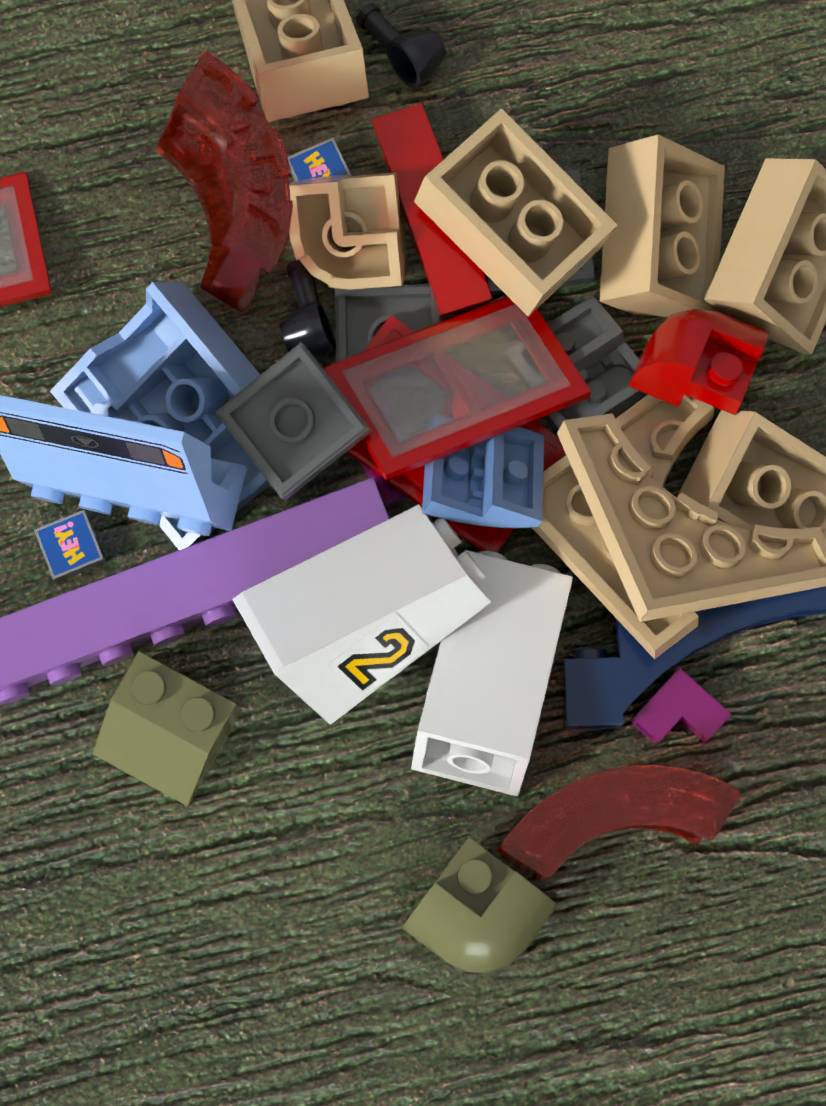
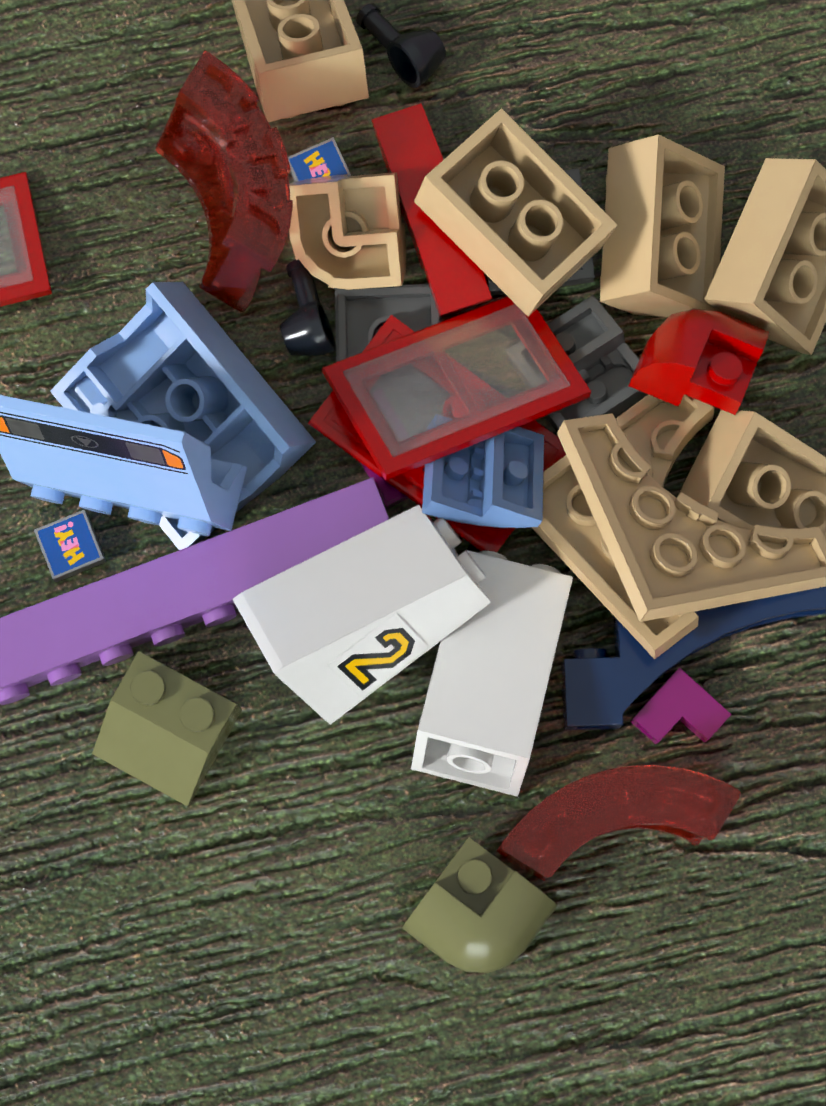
(293, 421): dark grey tile -> none

